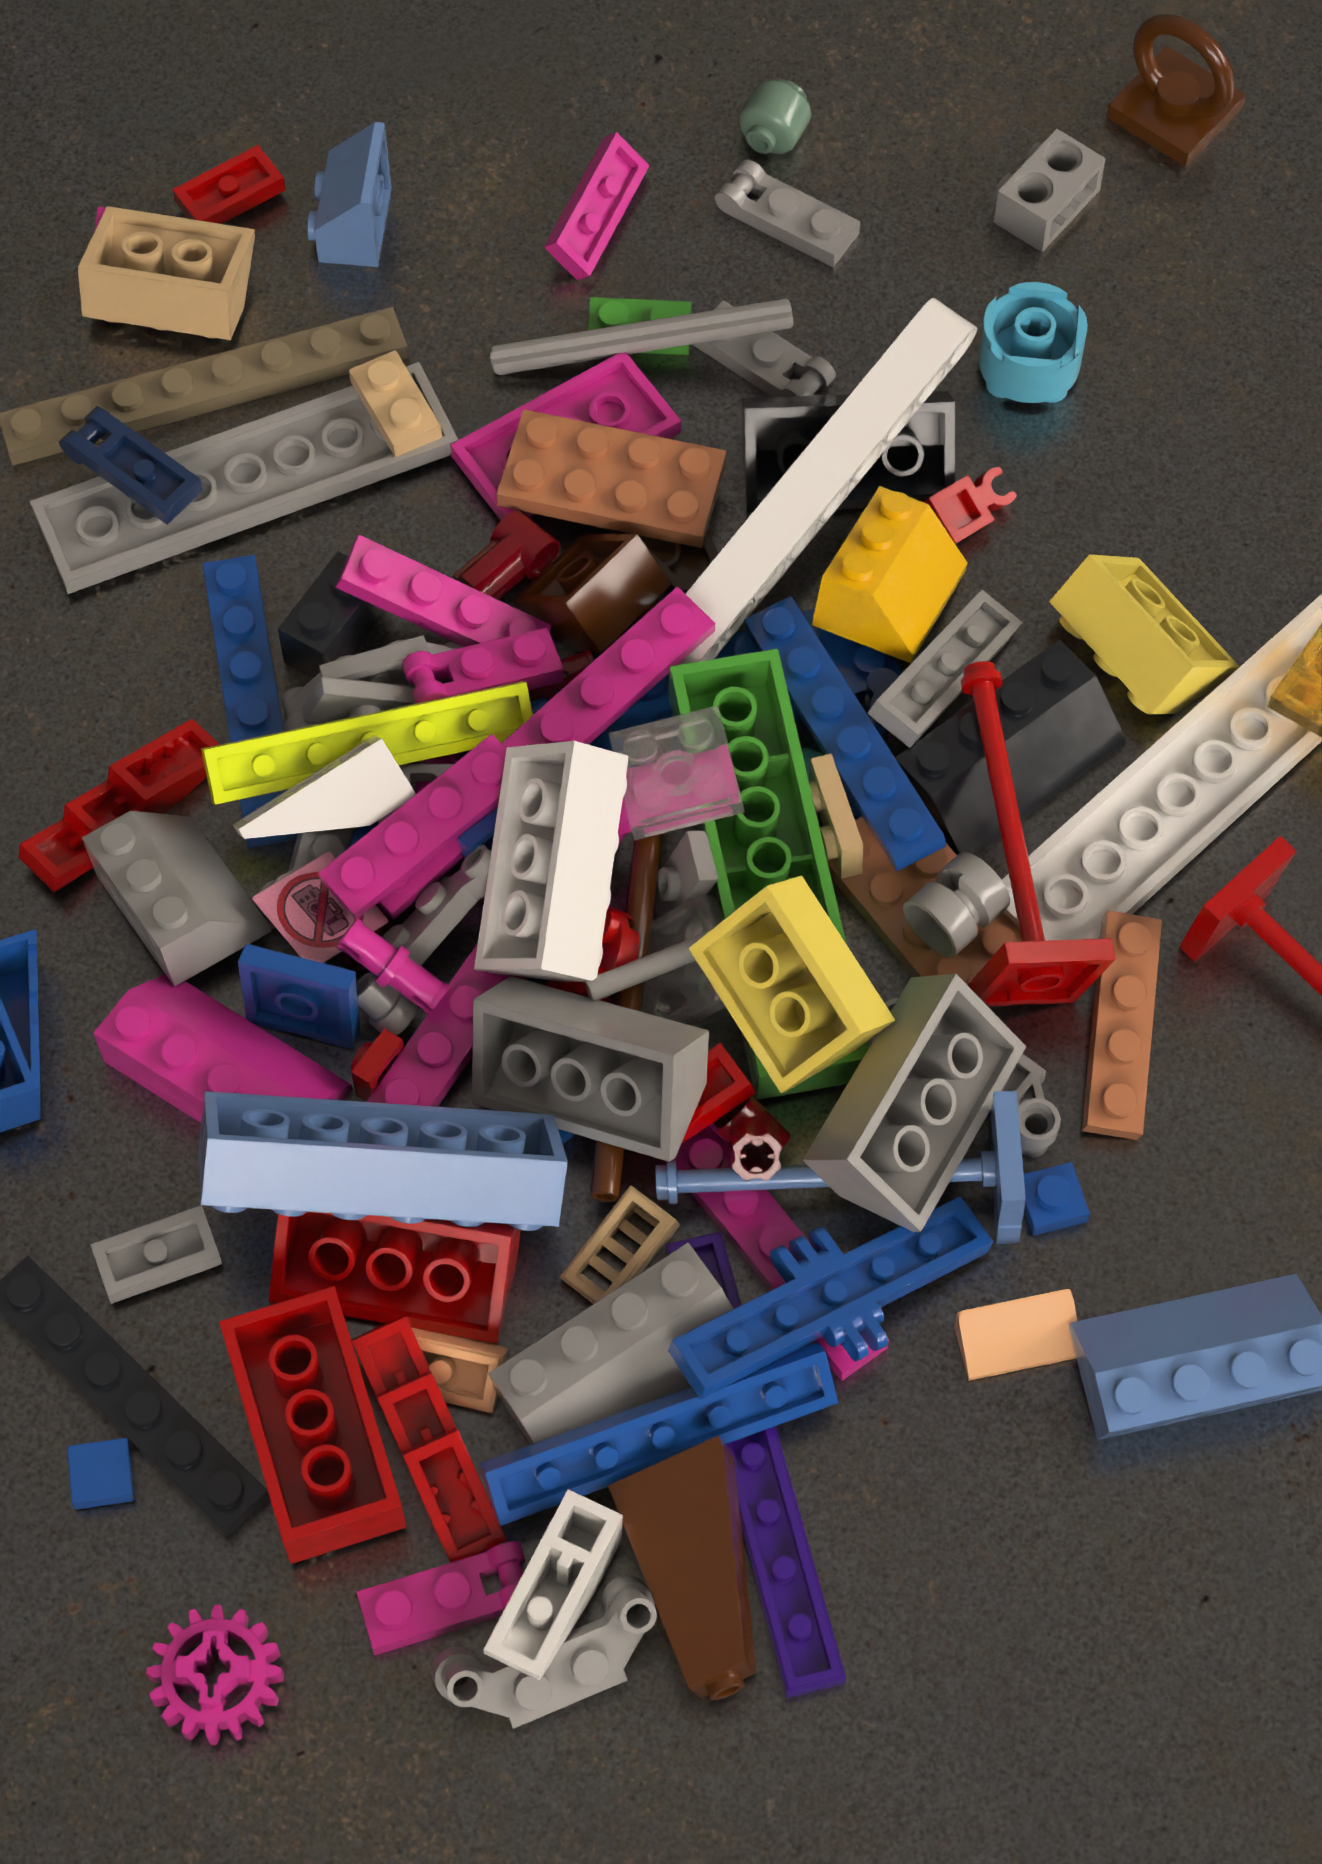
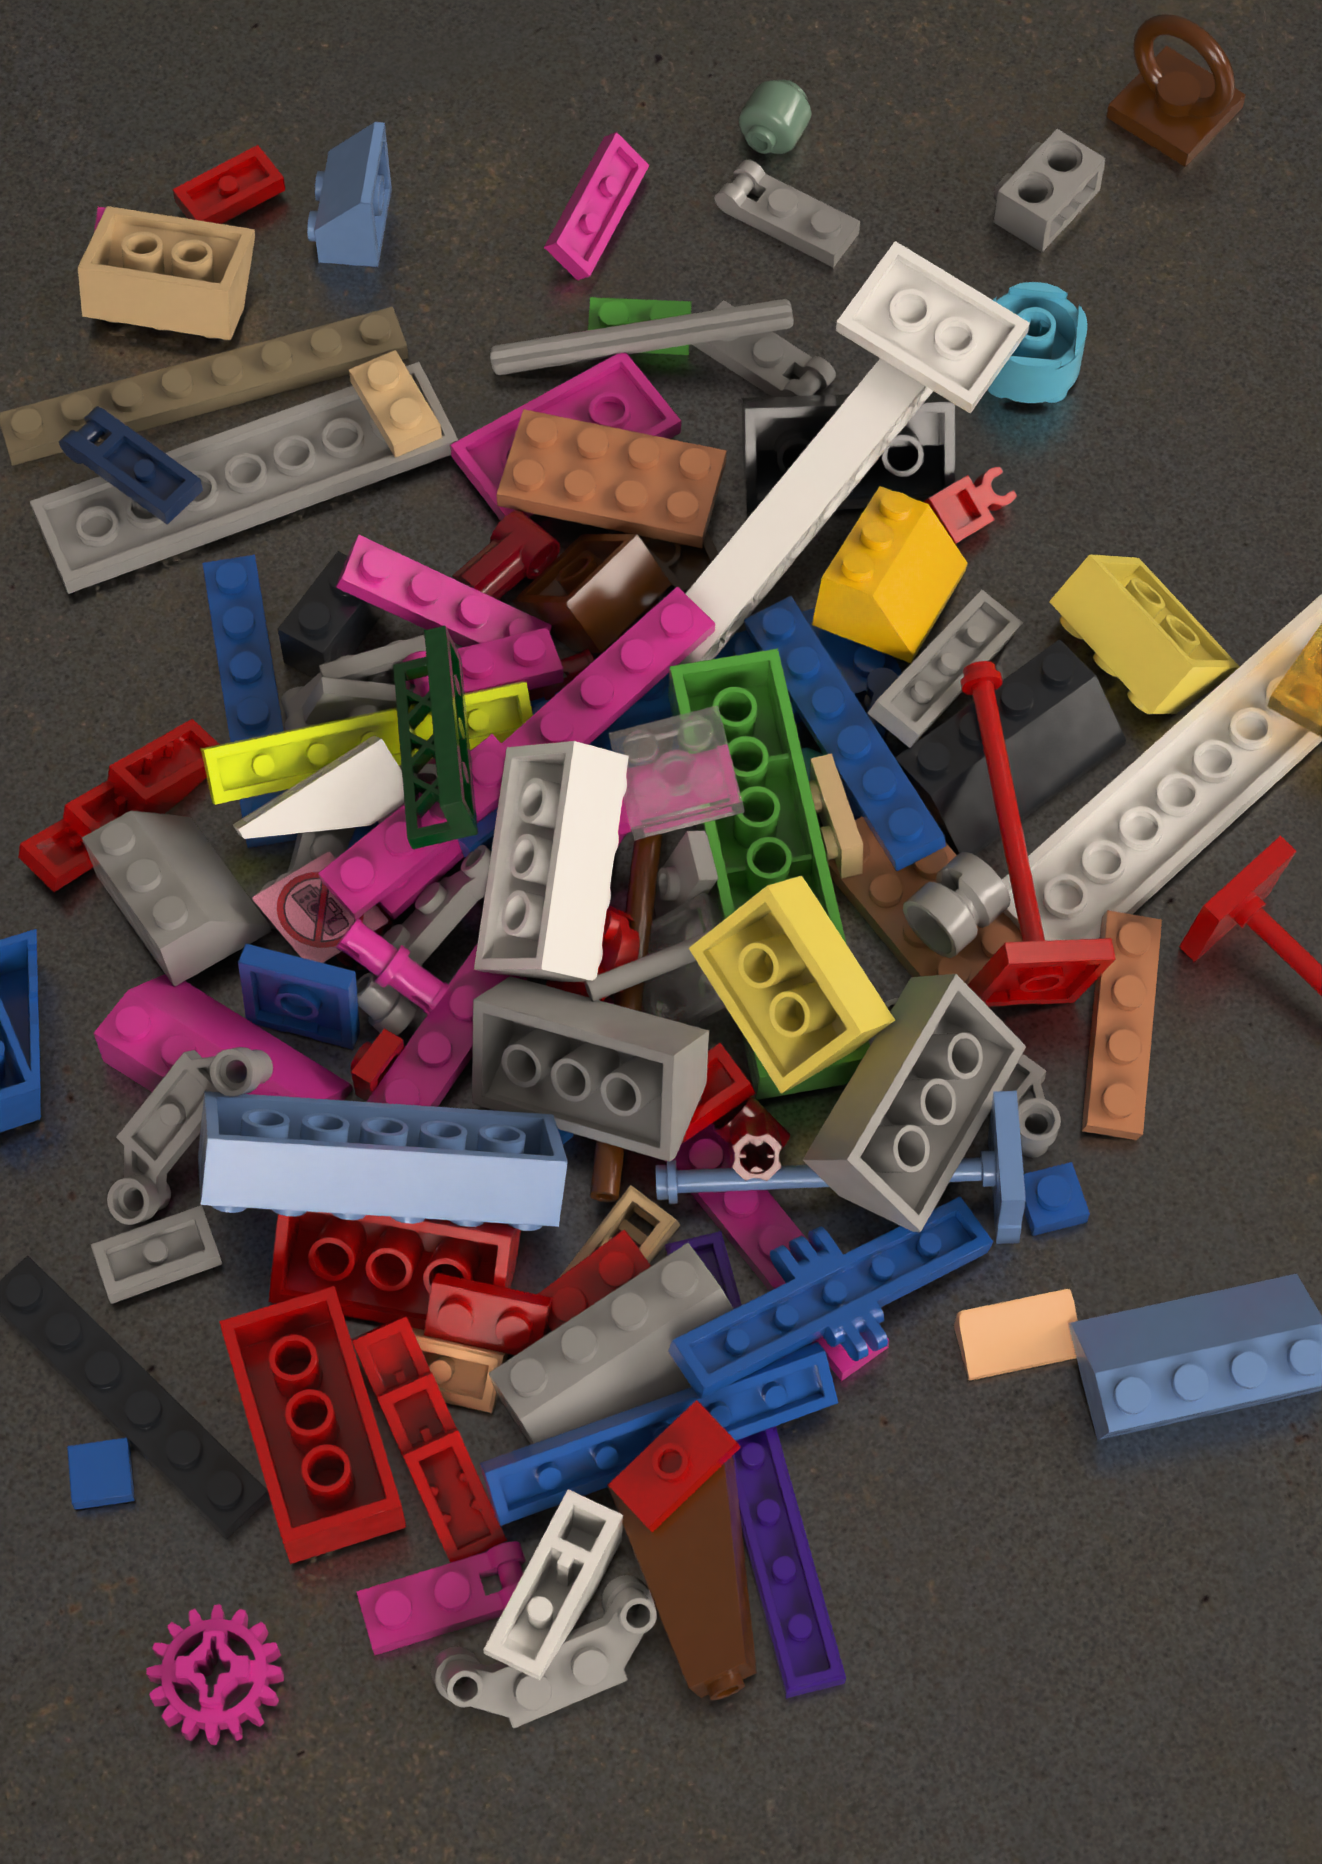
(172, 1121): none -> light grey plate
(447, 744): none -> dark green fence
(485, 1315): none -> red plate
(594, 1278): none -> red plate
(674, 1466): none -> red plate
(932, 327): none -> white plate

